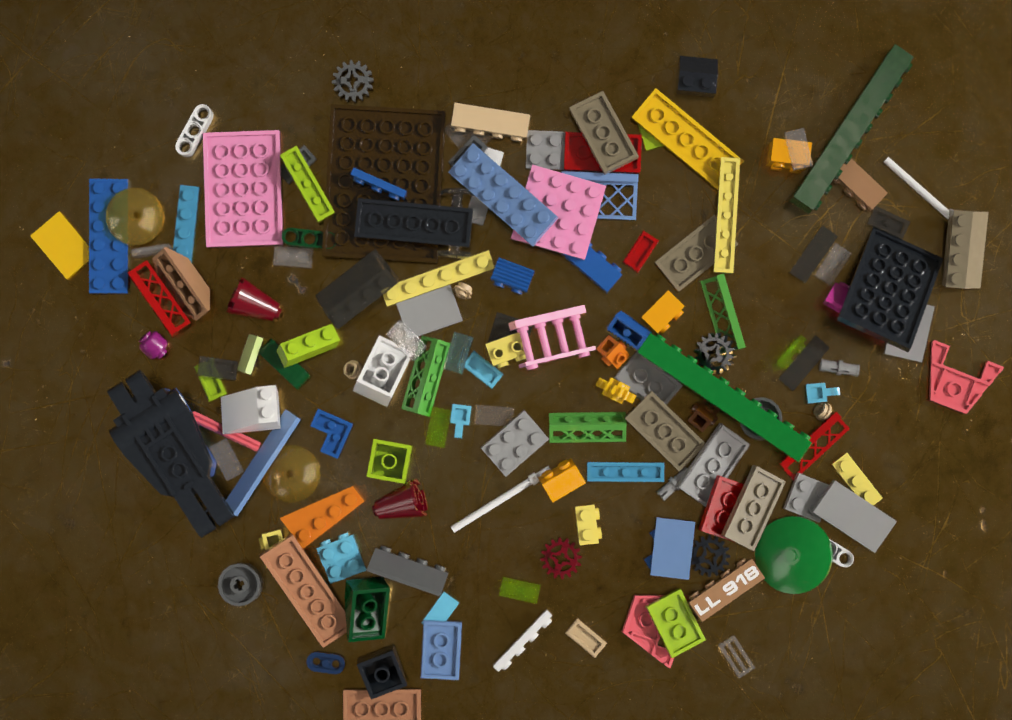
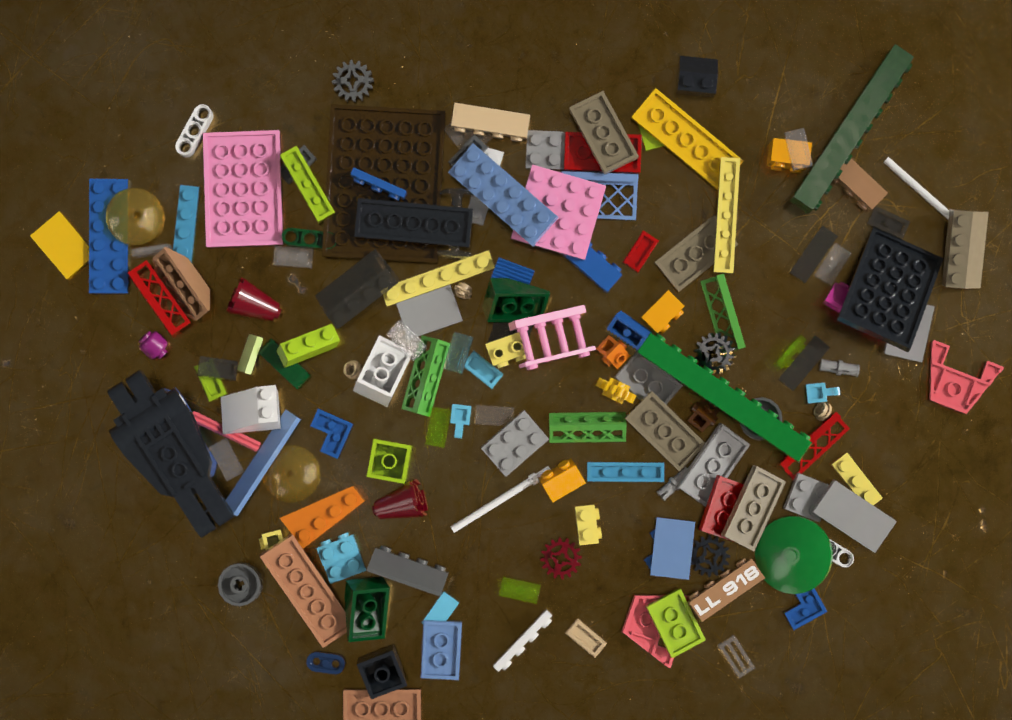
(513, 300): none -> dark green slope
(808, 609): none -> blue plate

